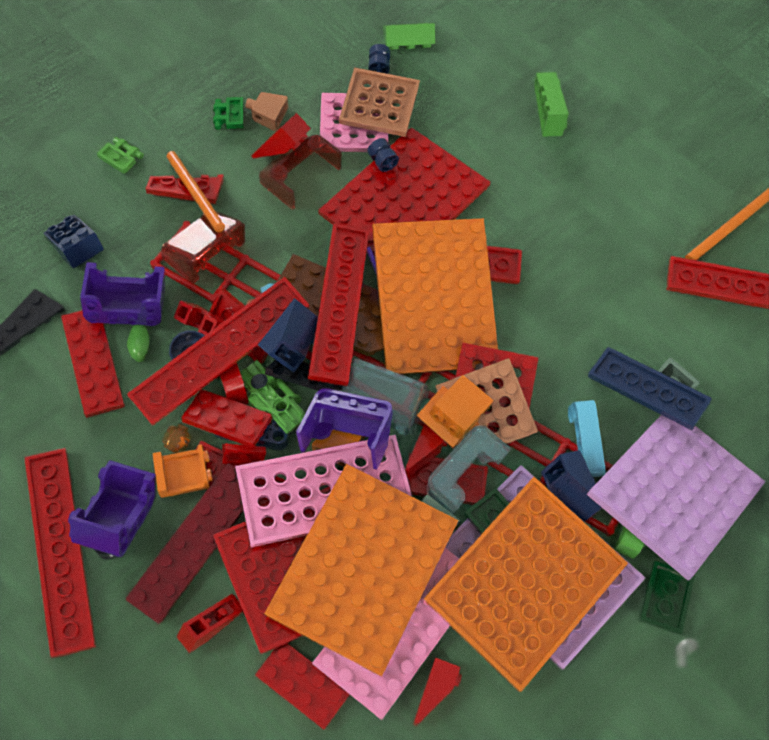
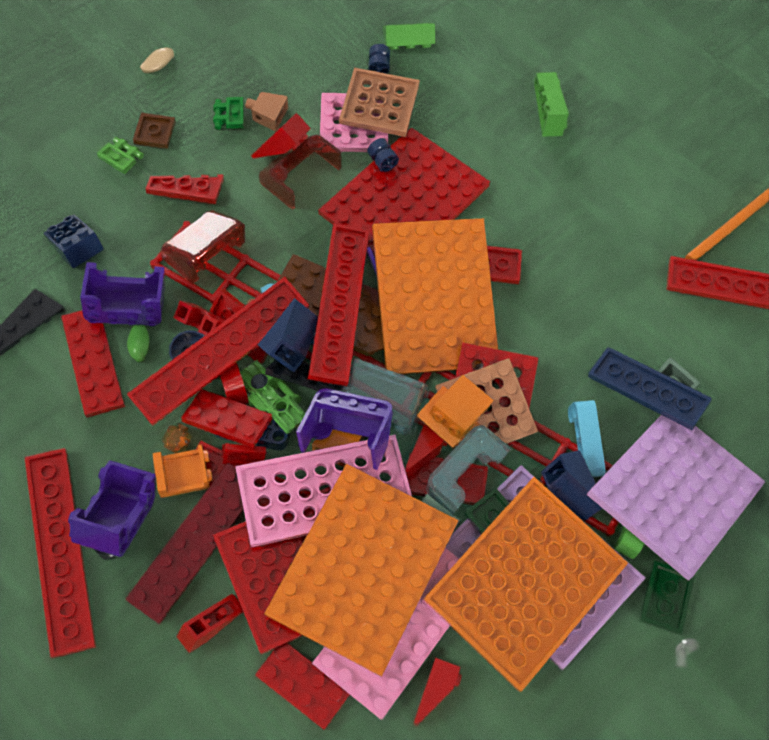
(154, 130): none -> reddish brown plate
(157, 60): none -> tan arm
(196, 192): orange piece -> none

